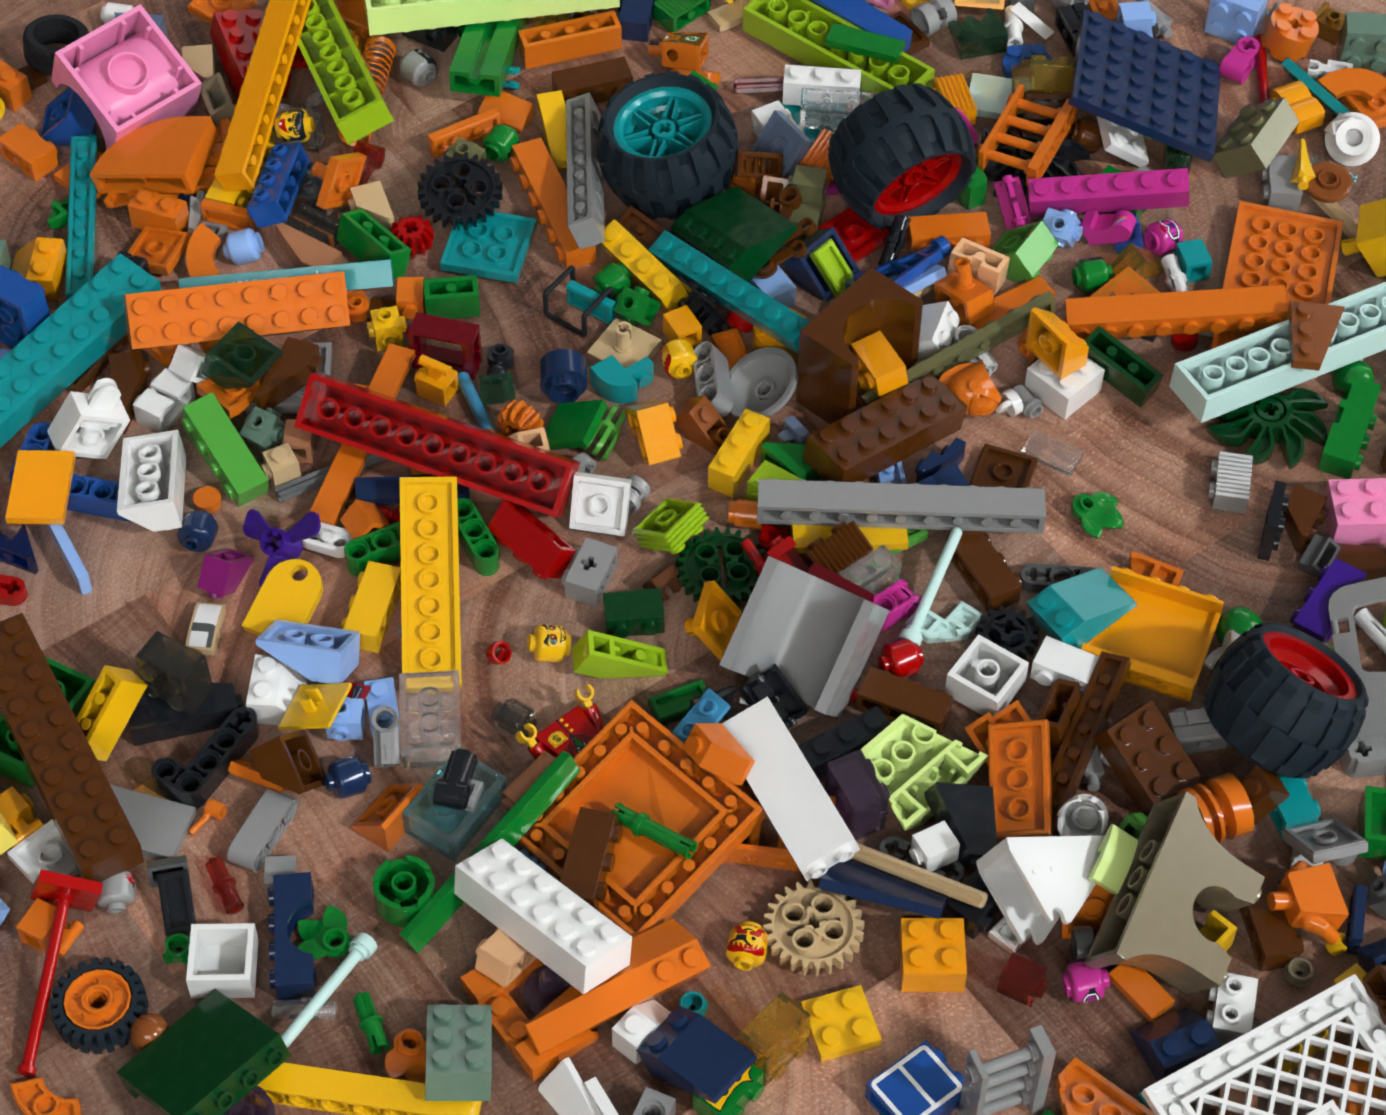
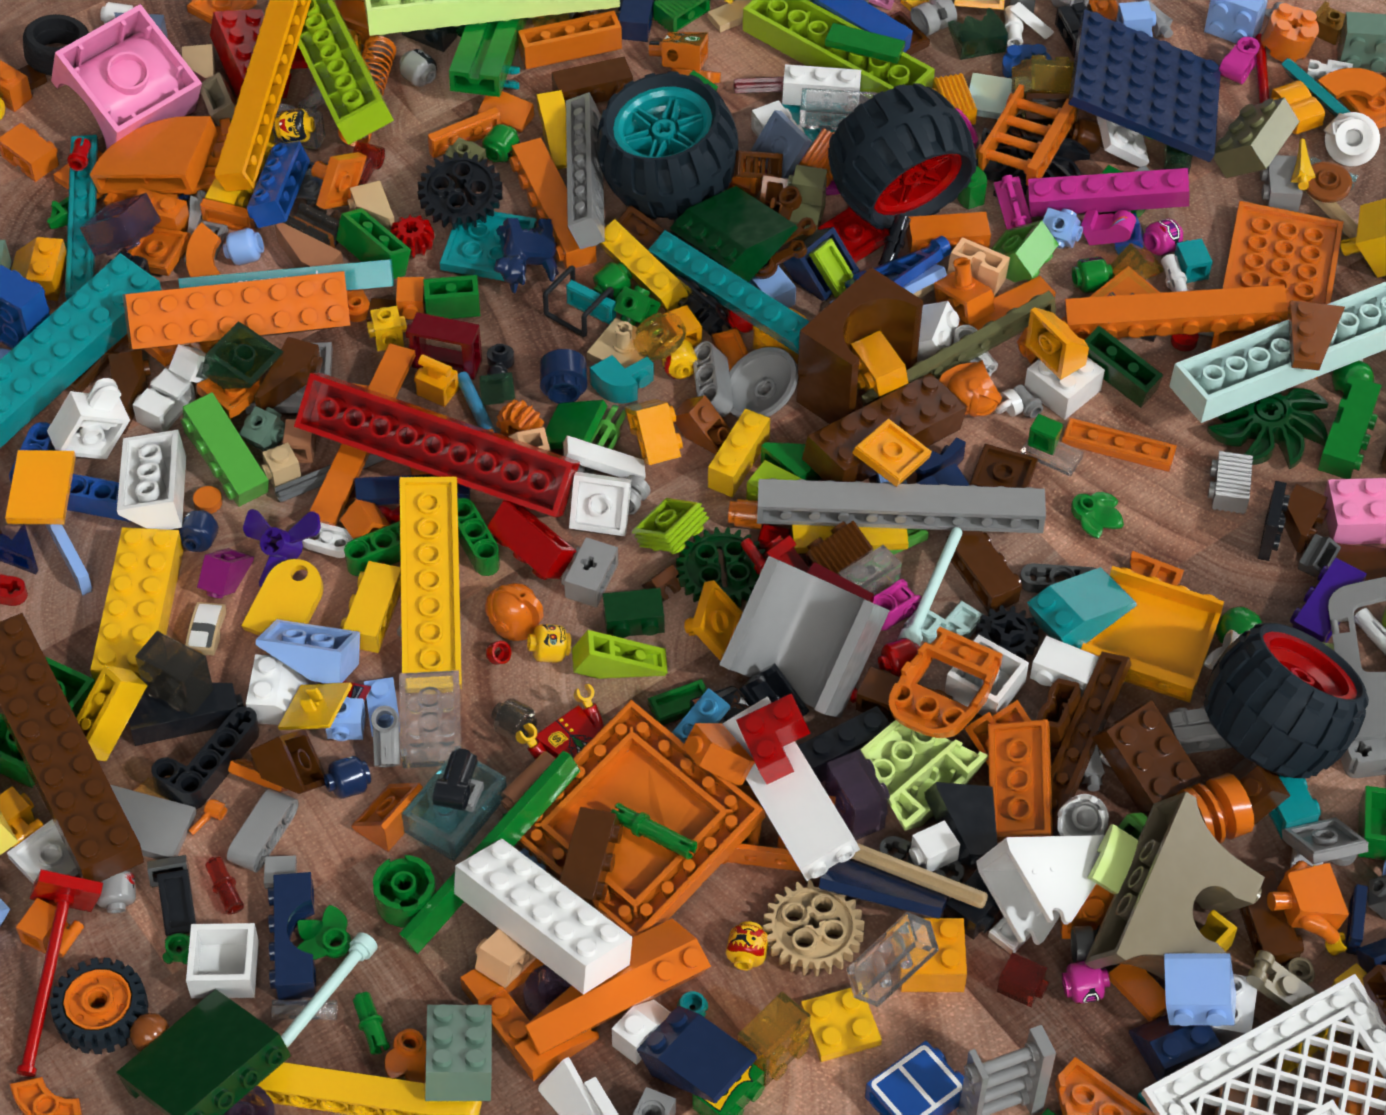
(66, 118): blue slope -> none
(78, 158): none -> red pin
(120, 225): none -> brick
(137, 596): none -> yellow brick
(514, 611): none -> orange helmet
(525, 247): none -> dark blue animal
(603, 459): none -> white tile
(667, 344): none -> clear yellow tile
(769, 731): none -> red brick
(793, 431): sand blue tile -> none
(892, 452): none -> light orange tile
(892, 959): none -> clear brick
(932, 712): none -> orange slope
(1044, 434): none -> green slope
(1119, 444): none -> orange tile
(1199, 989): none -> light blue slope
(1281, 984): none -> dark tan plate

